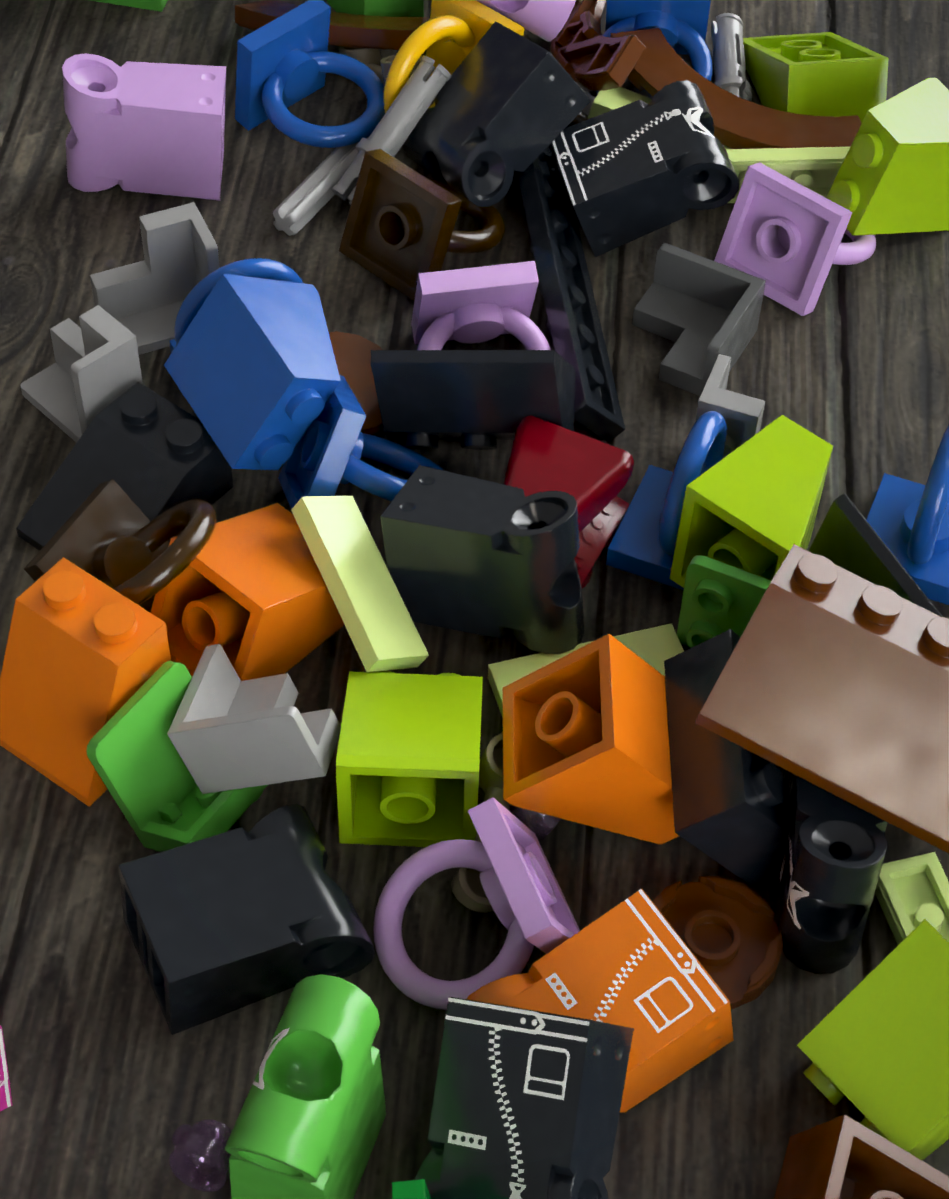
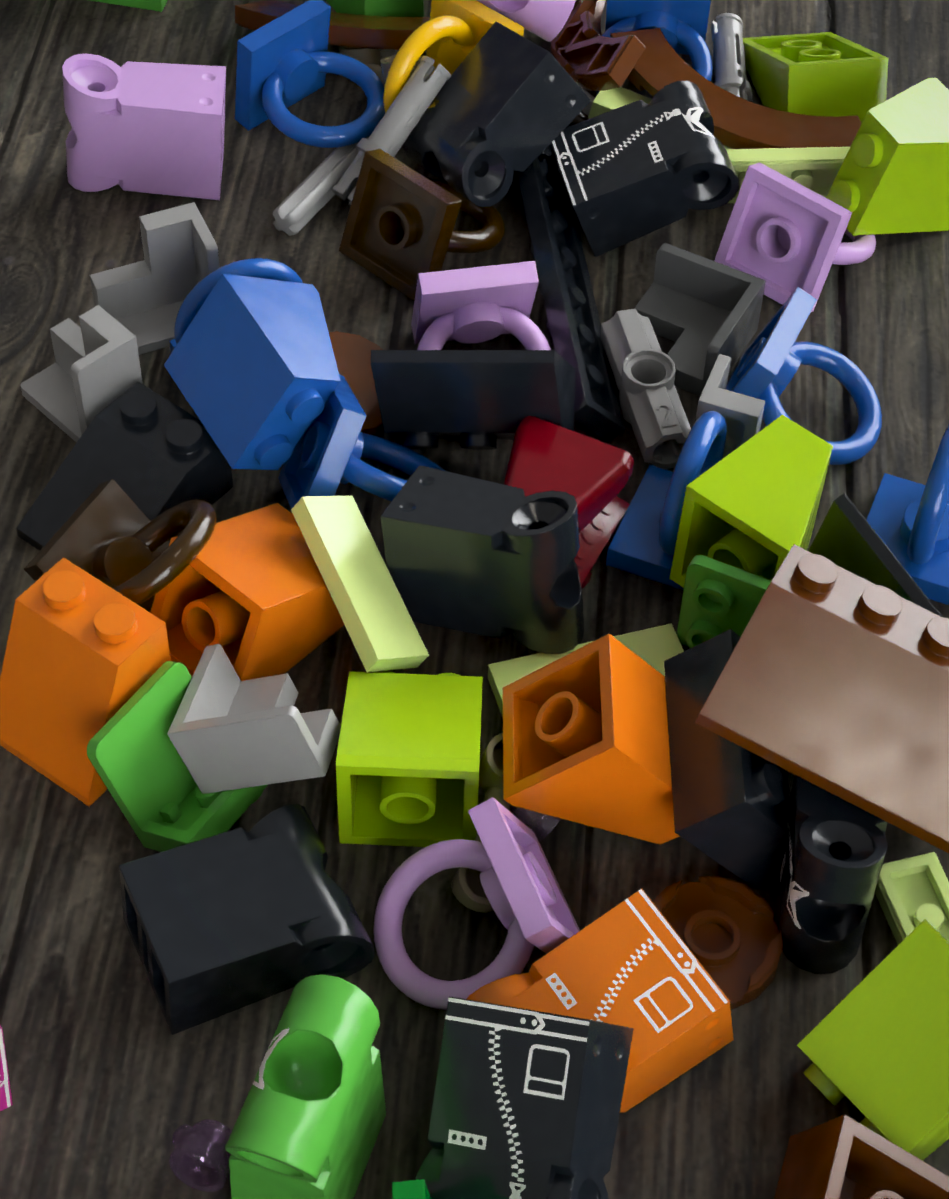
(646, 387): none -> light grey piece
(775, 358): none -> blue tile

